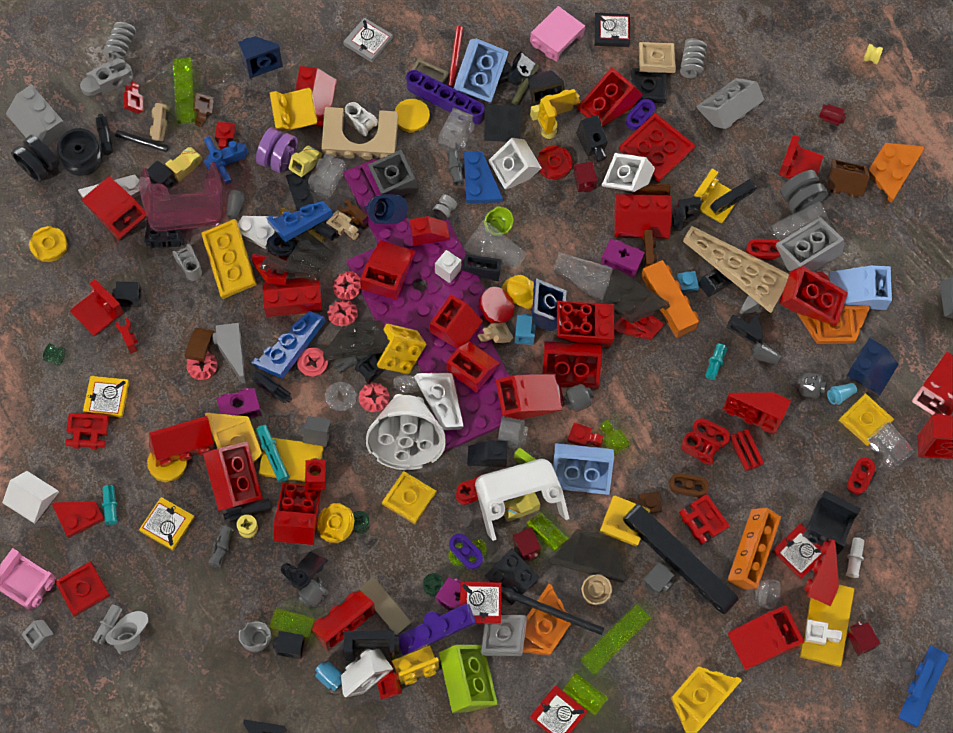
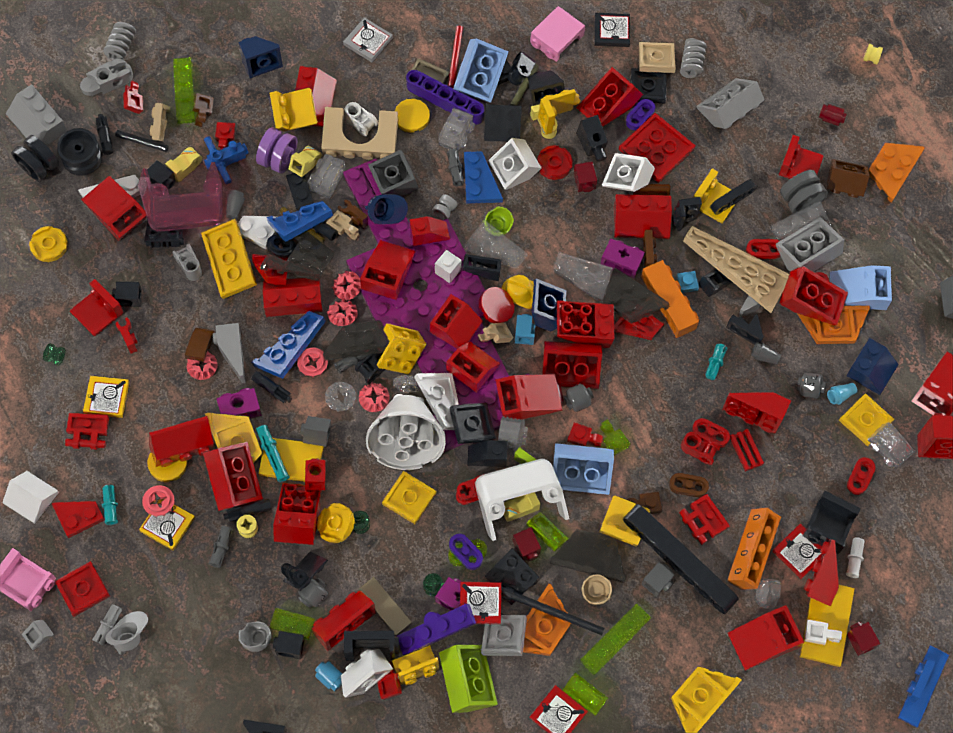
(150, 498): none -> coral gear
(472, 423): none -> black tile

